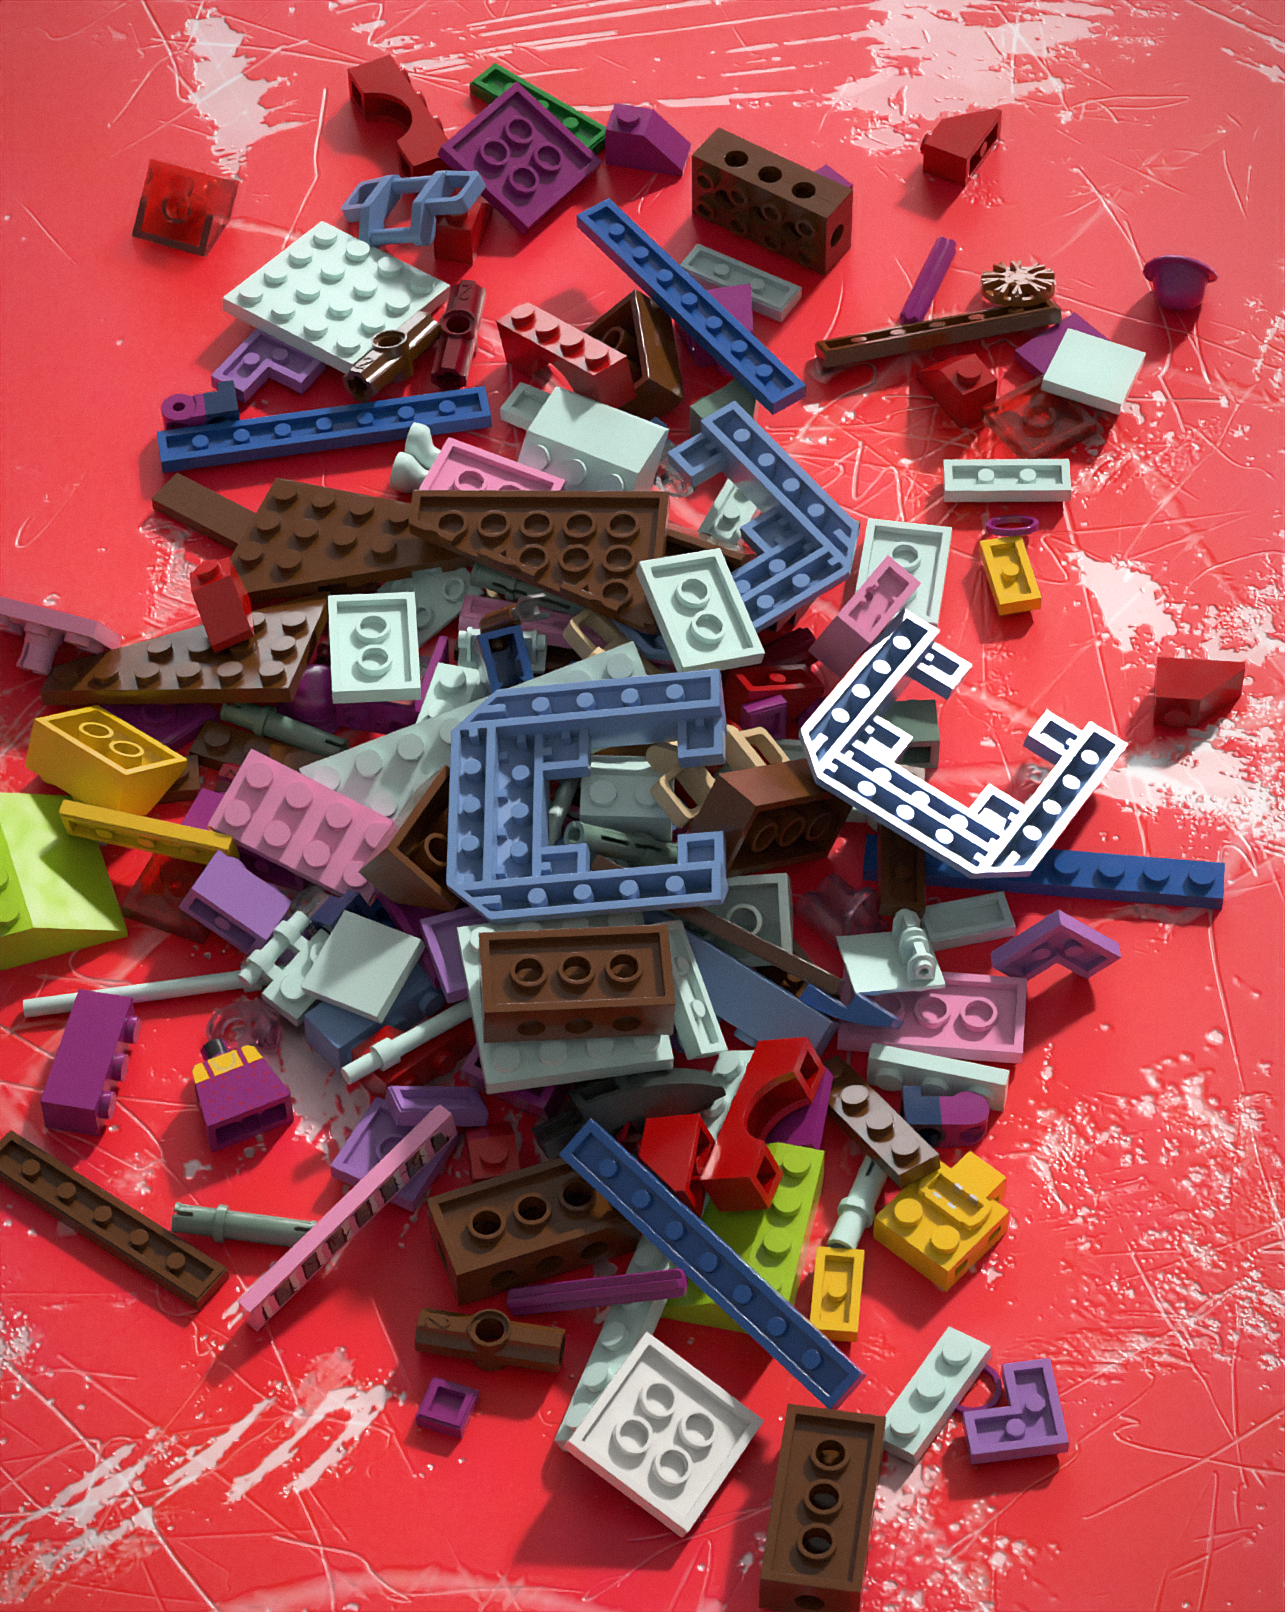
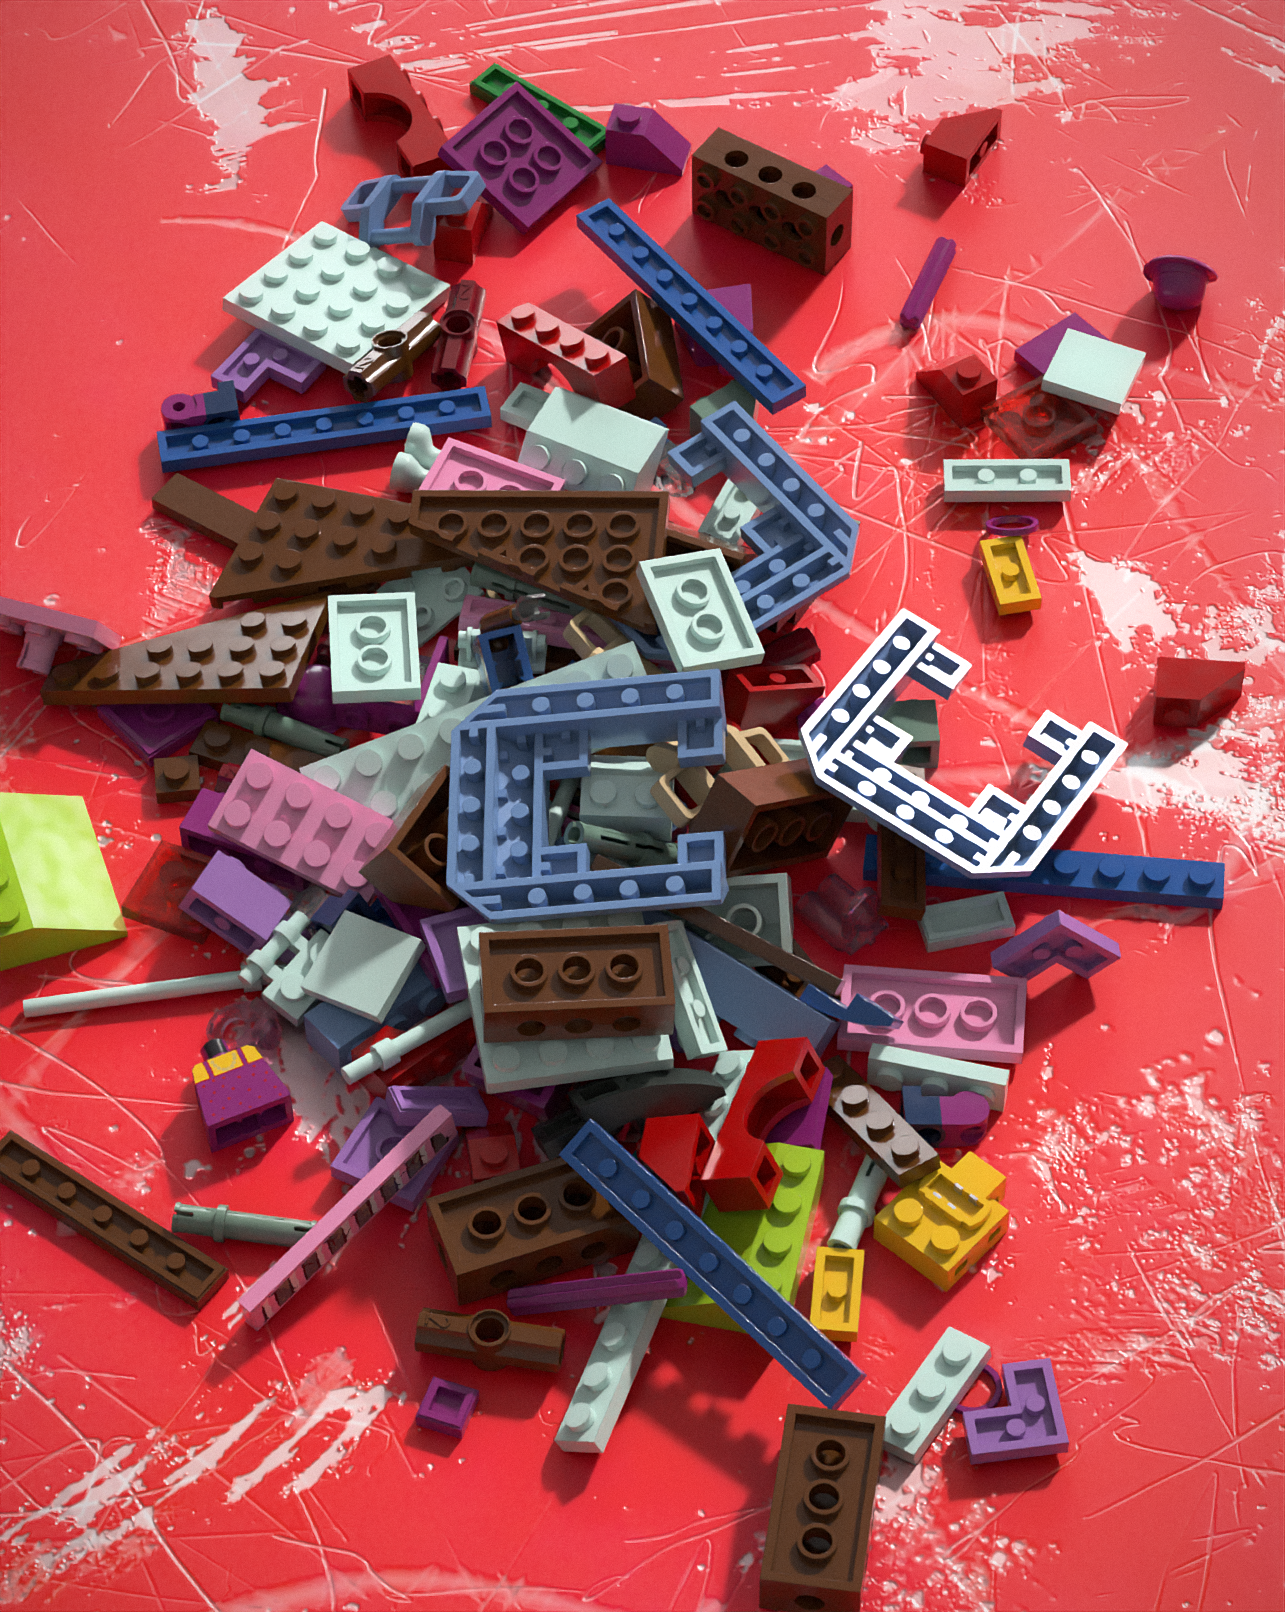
(90, 1062): magenta brick -> none
(102, 760): yellow slope -> none
(144, 833): yellow tile -> none
(184, 207): clear red slope -> none
(222, 603): red slope -> none
(663, 1434): white plate -> none
(766, 713): magenta tile -> none
(769, 293): light aqua tile -> none
(864, 616): bright pink window -> none
(891, 960): light aqua hinge -> none
(920, 551): light aqua plate -> none
(935, 333): reddish brown tile -> none
(1018, 284): dark orange wheel -> none

